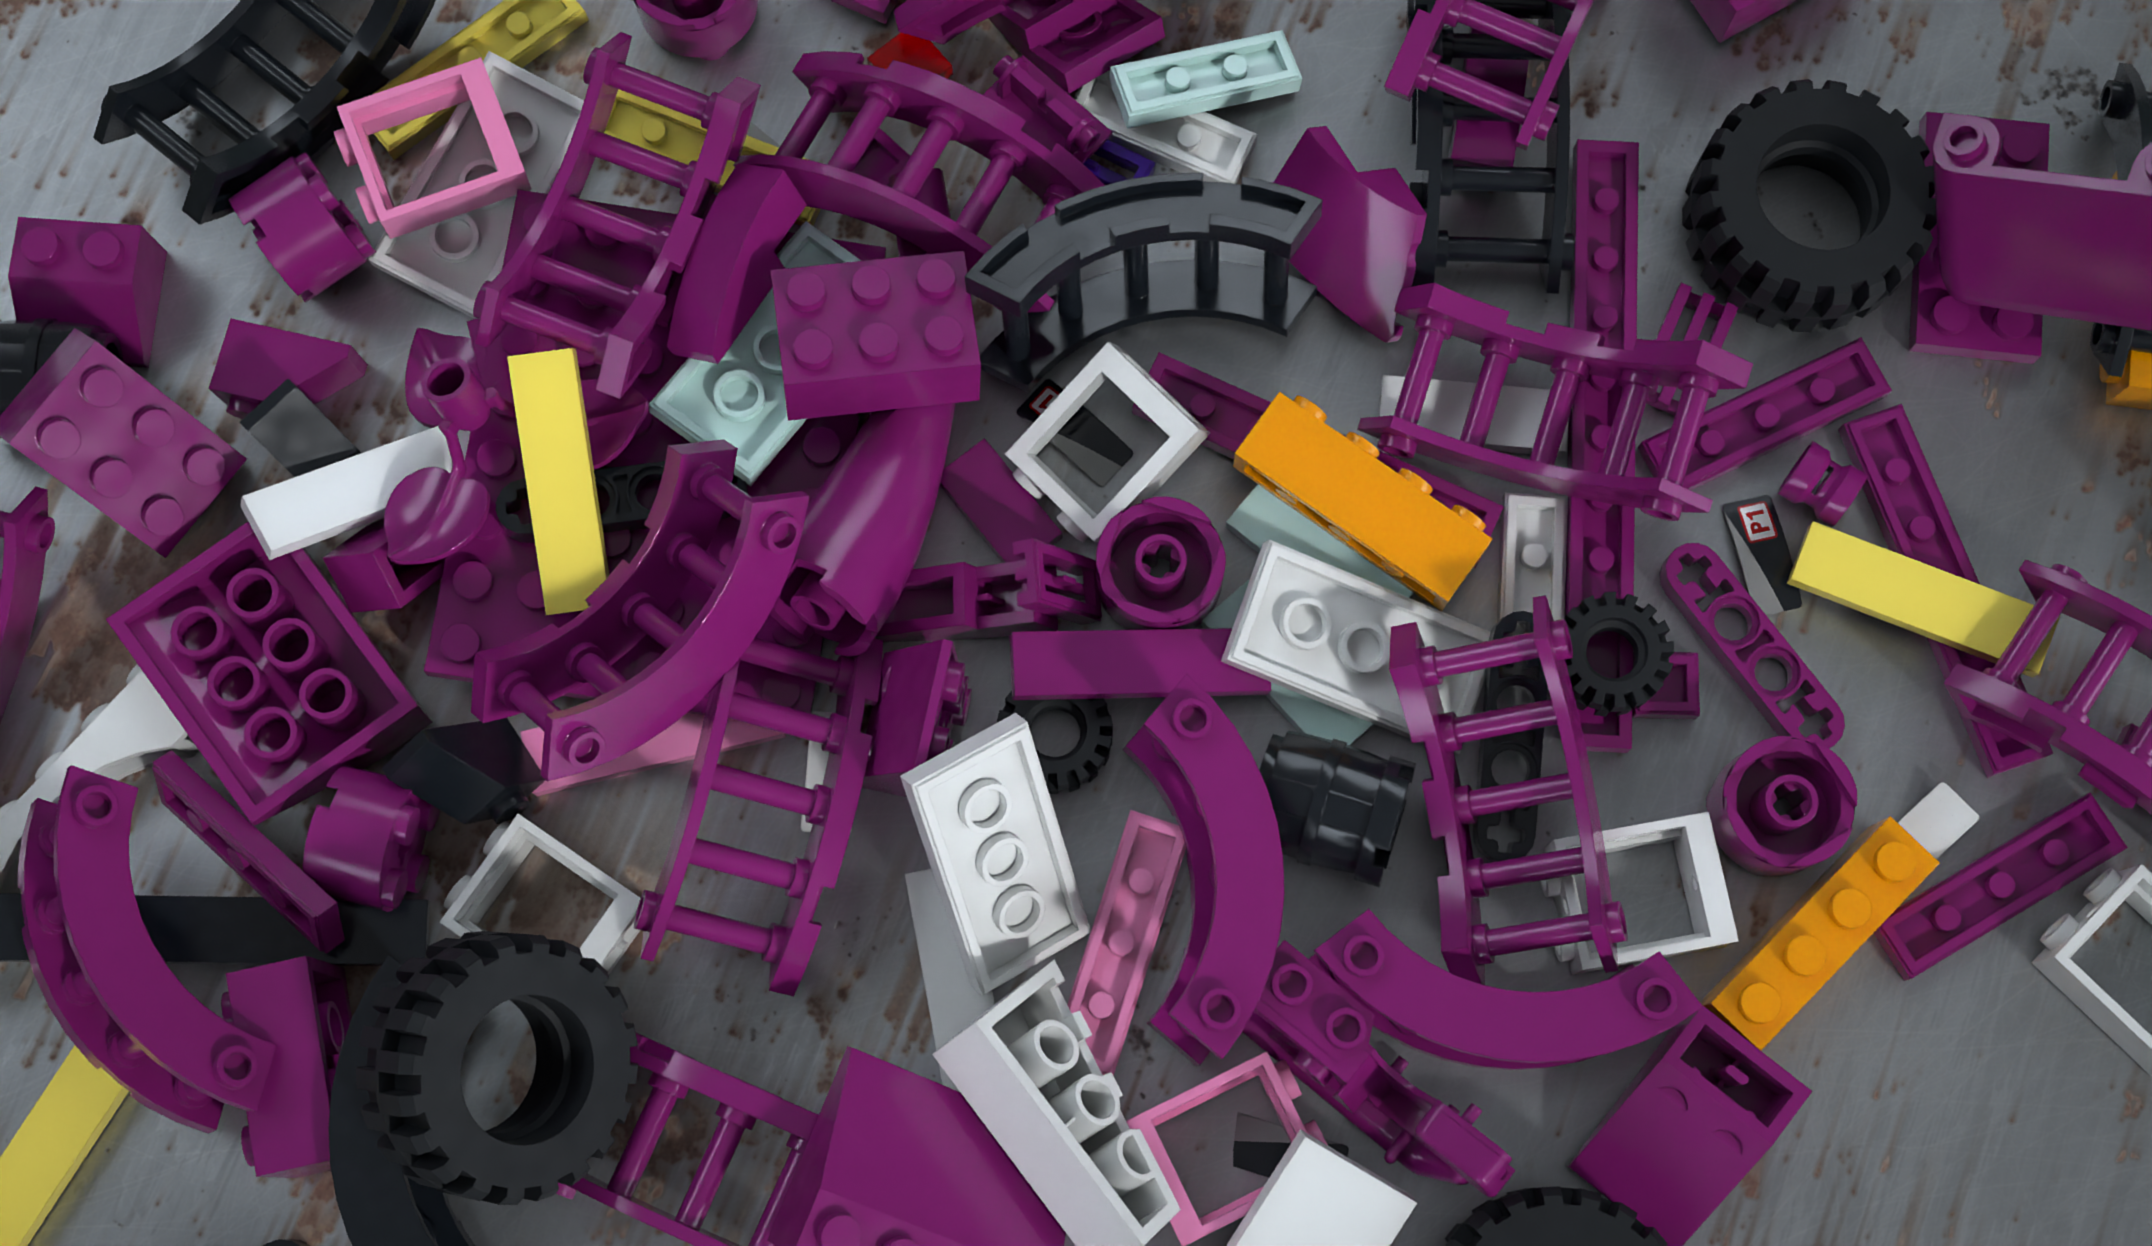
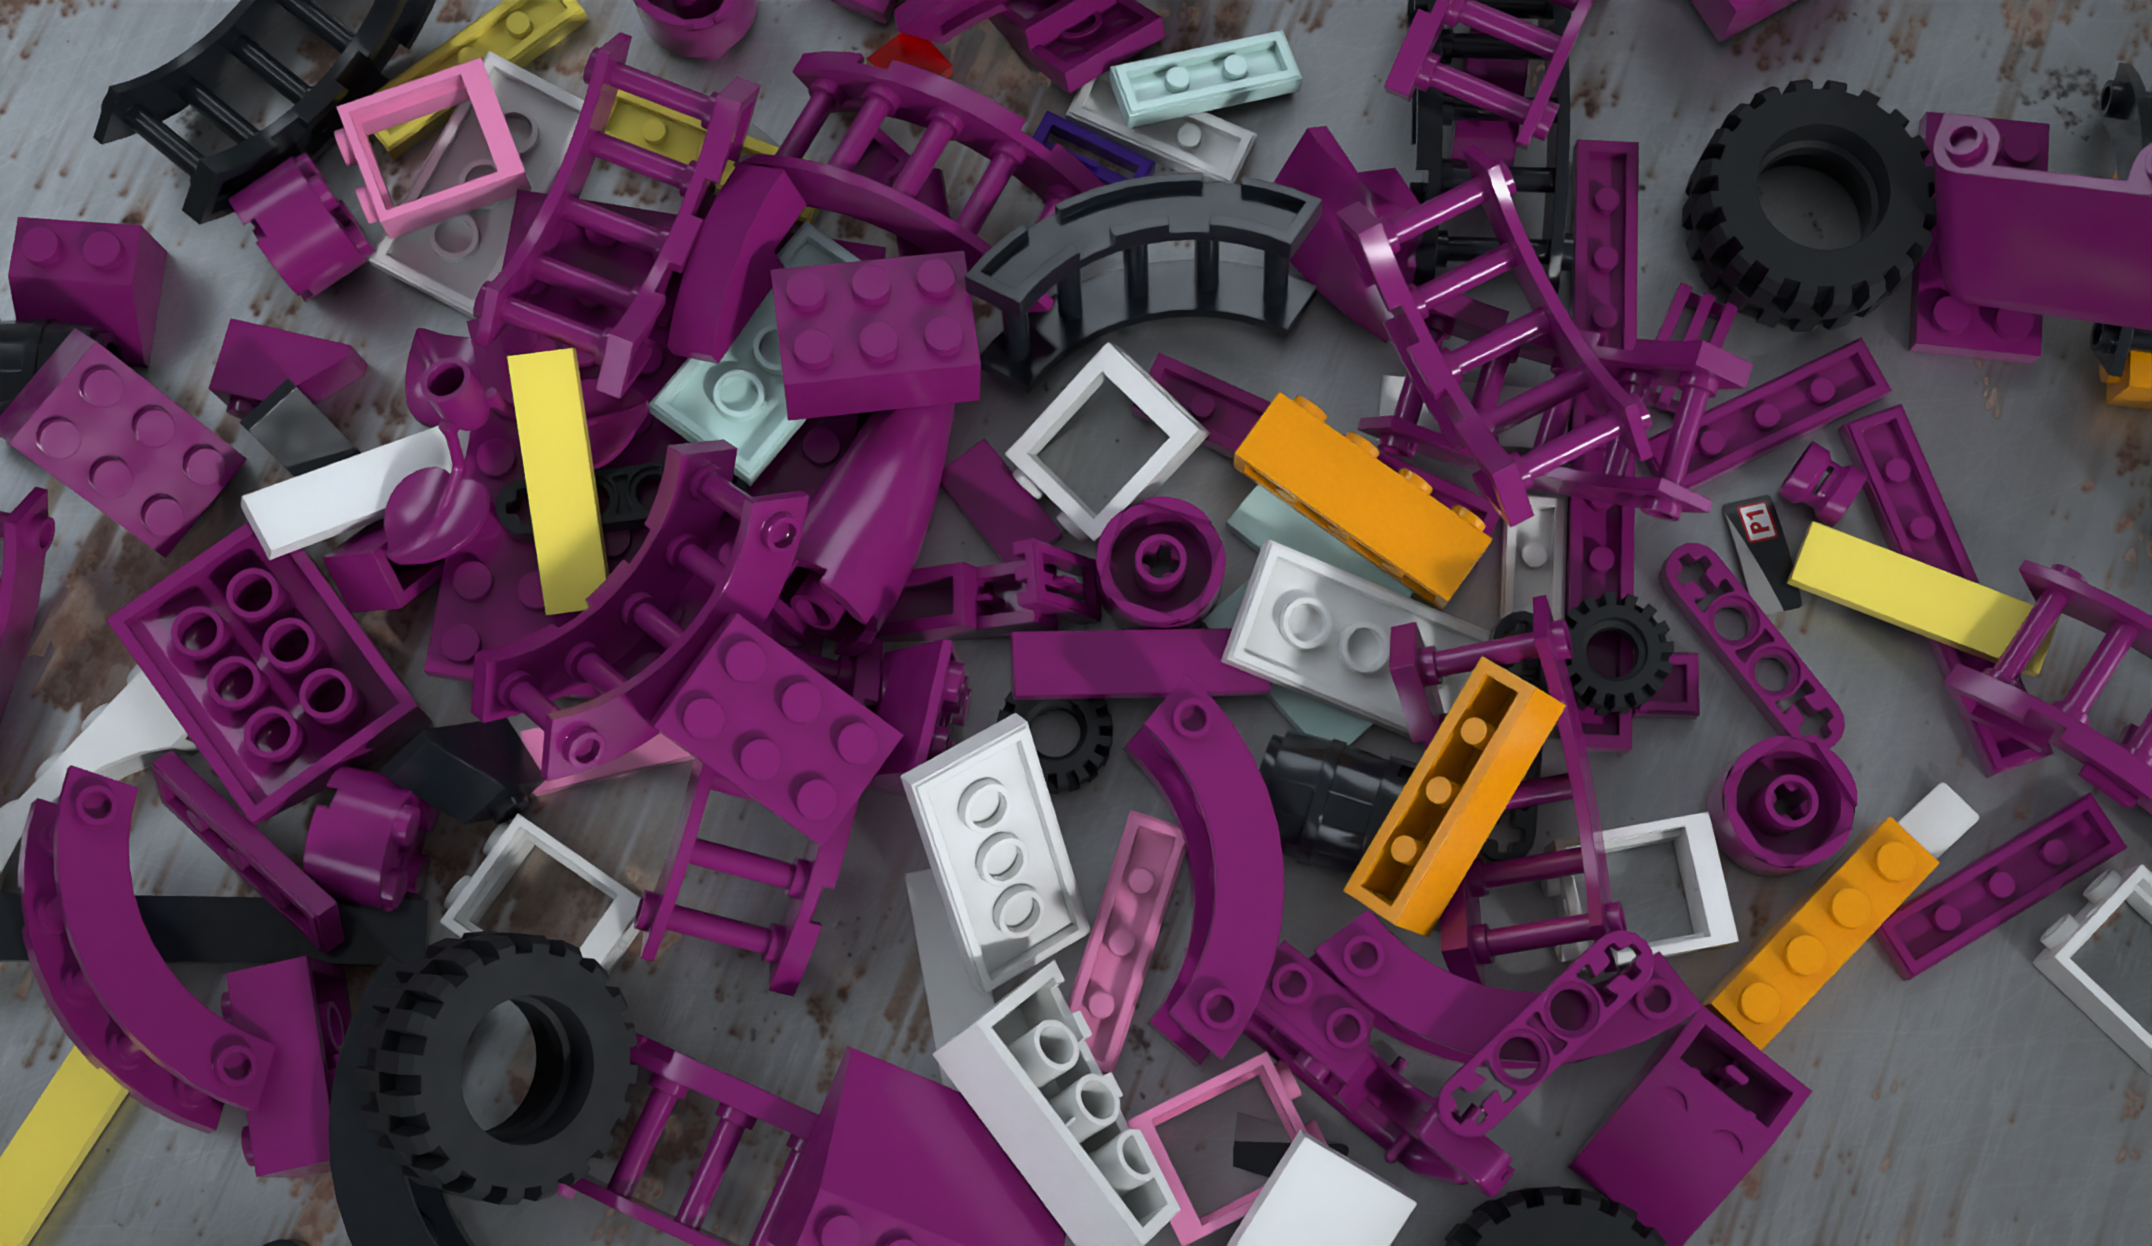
(776, 729): none -> magenta brick
(1048, 110): magenta hinge -> none
(1082, 438): sticker -> none
(1439, 372): none -> magenta fence
(1454, 798): none -> light orange brick
(1550, 1040): none -> magenta beam

